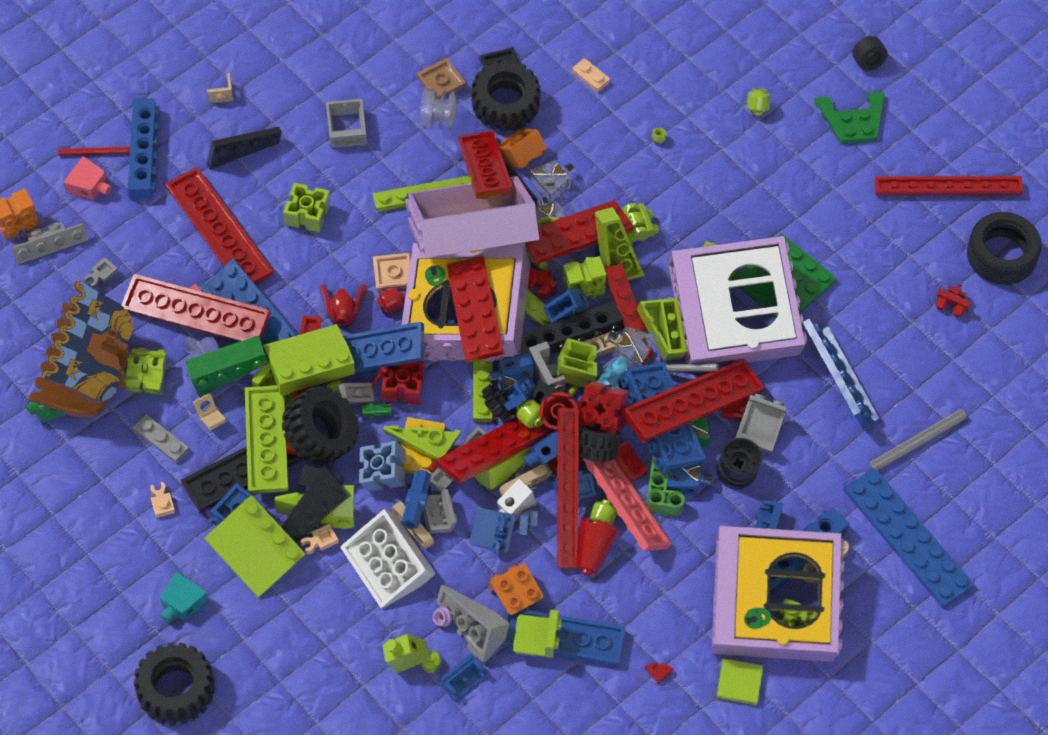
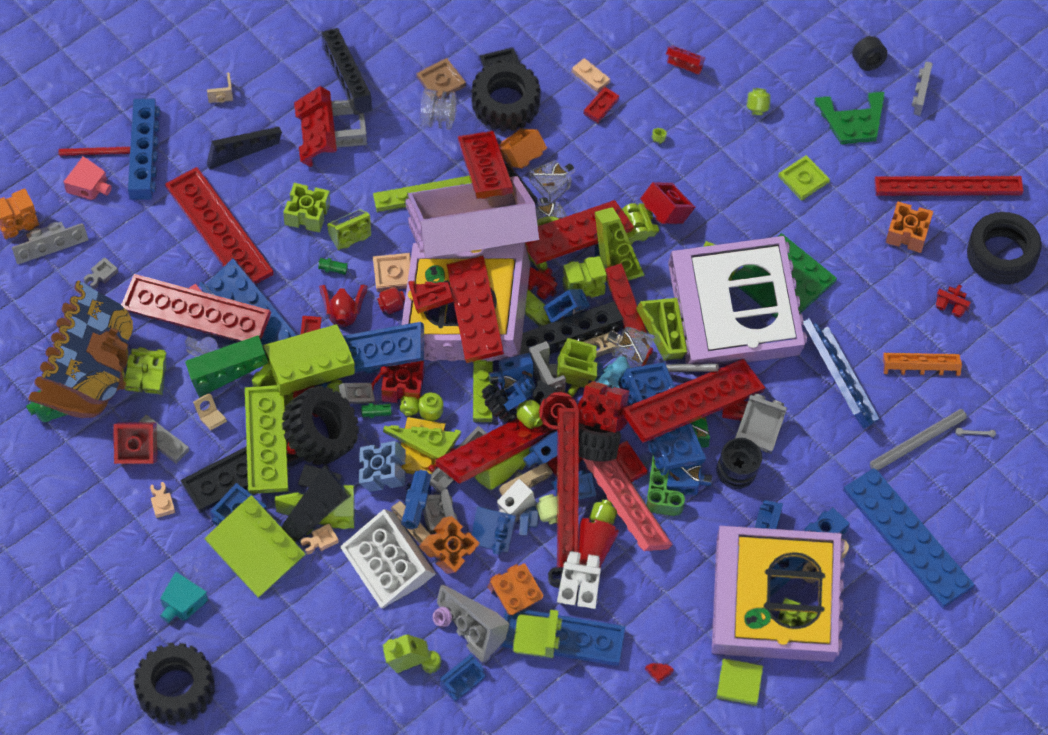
(135, 443): none -> red brick
(316, 124): none -> red piece
(333, 266): none -> green pin
(346, 71): none -> black brick
(350, 229): none -> lime slope
(409, 405): none -> lime piece
(430, 295): none -> red wing
(430, 406): none -> lime head
(459, 545): none -> orange brick
(547, 509): none -> yellowish green head
(555, 571): none -> black bush
(580, 575): none -> white hips
(601, 104): none -> red plate
(667, 203): none -> red brick
(685, 59): none -> red bracket
(803, 177): none -> lime tile
(909, 227): none -> orange brick
(921, 88): none -> light grey plate
(922, 362): none -> orange hinge
(959, 431): none -> light grey hinge

